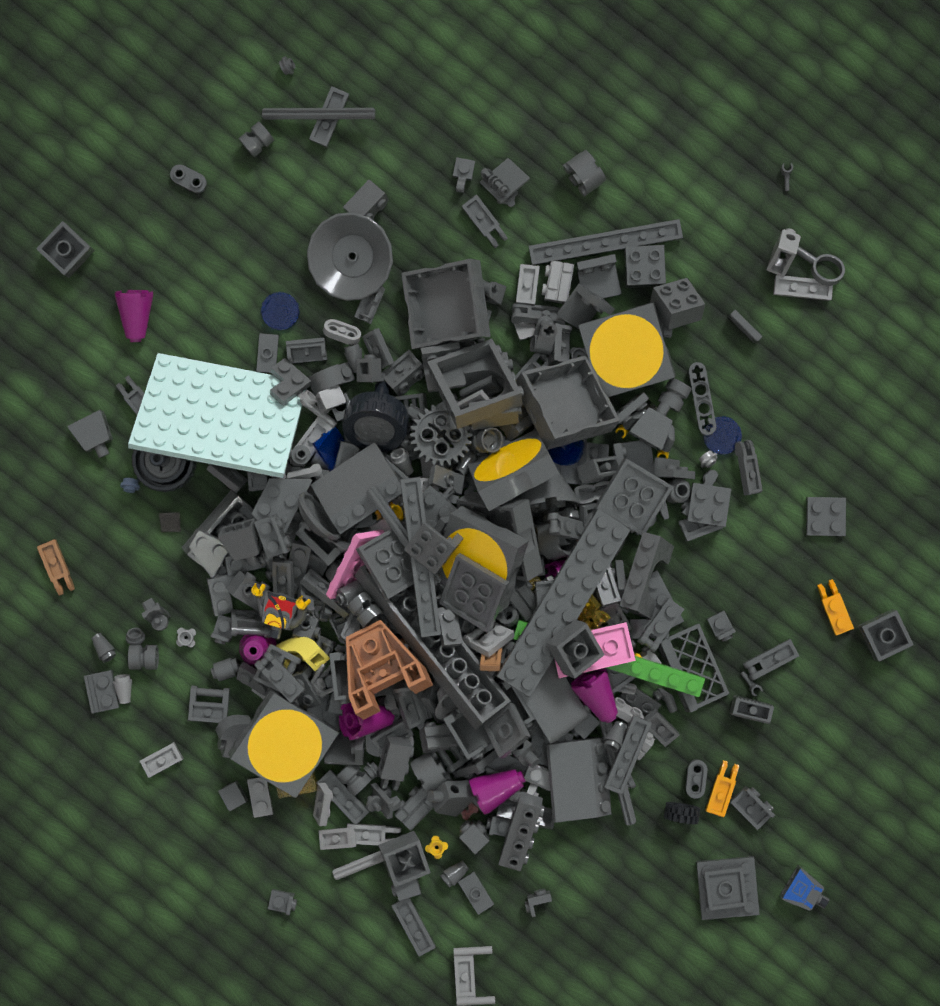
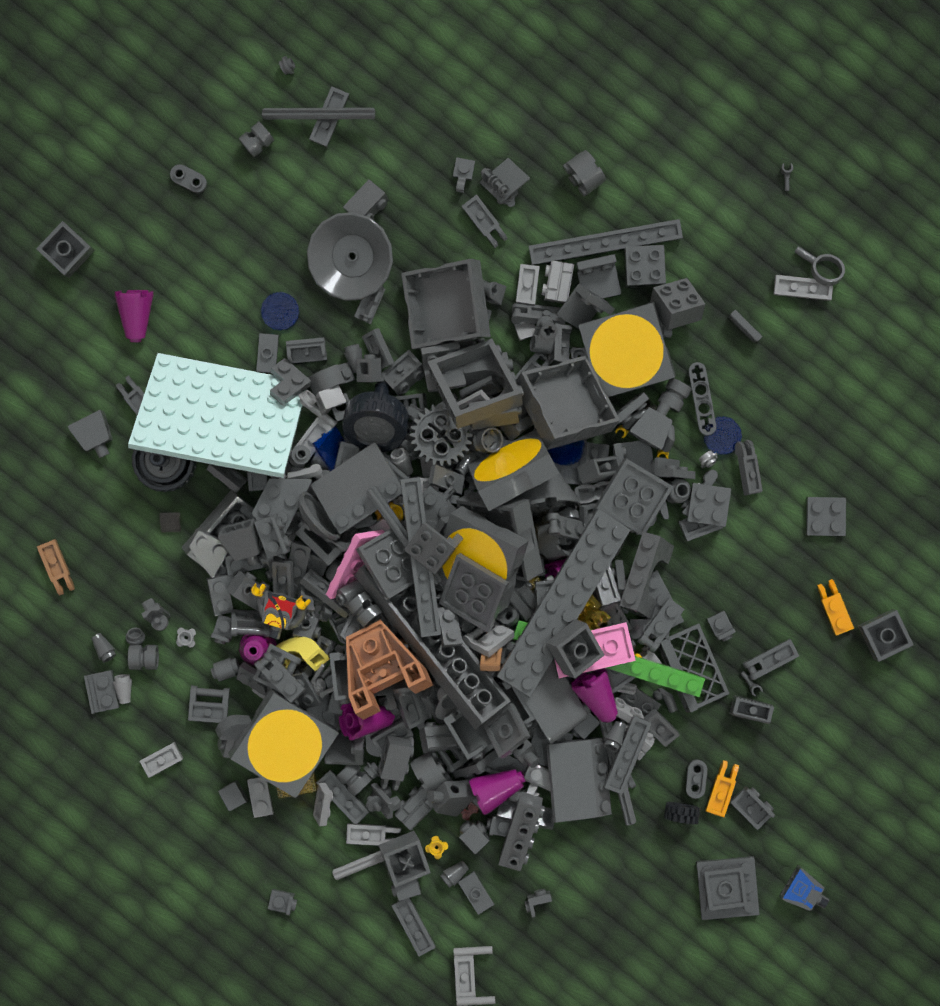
(130, 485): sand blue plate -> none
(337, 838): light grey plate -> none
(342, 332): light grey plate -> none
(788, 244): light grey torso -> none

